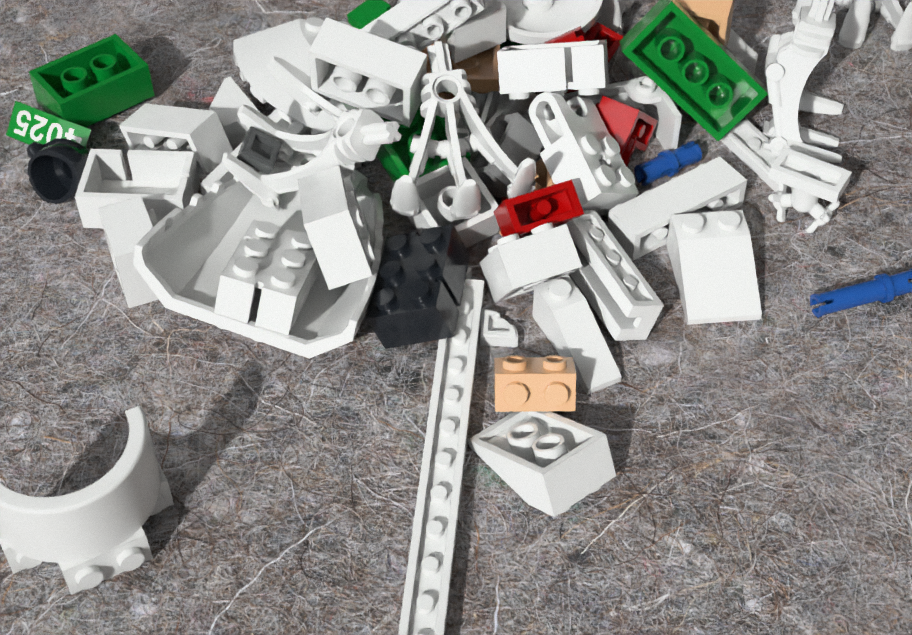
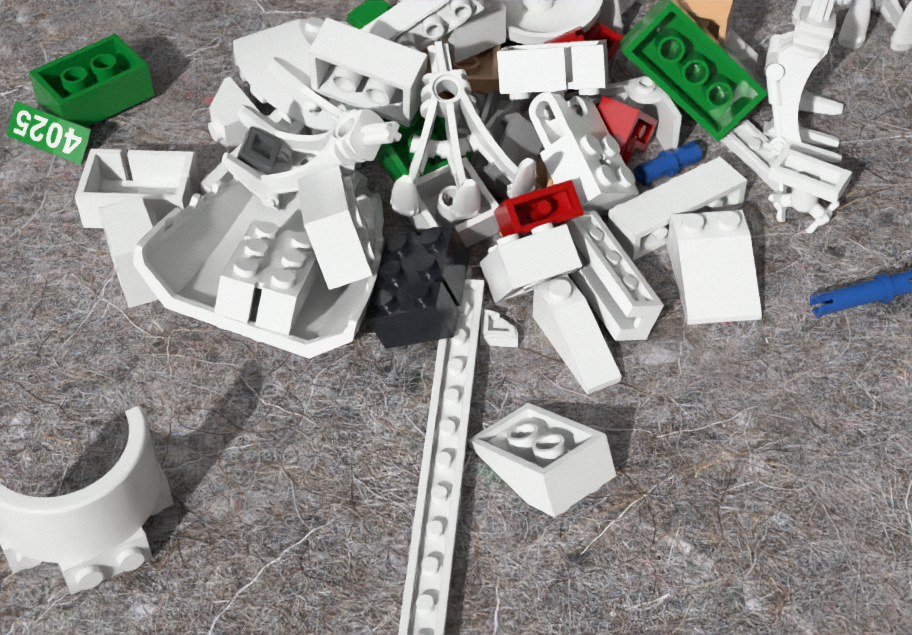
(56, 169): black piece -> none
(178, 130): white wedge -> none
(534, 383): light nougat brick -> none

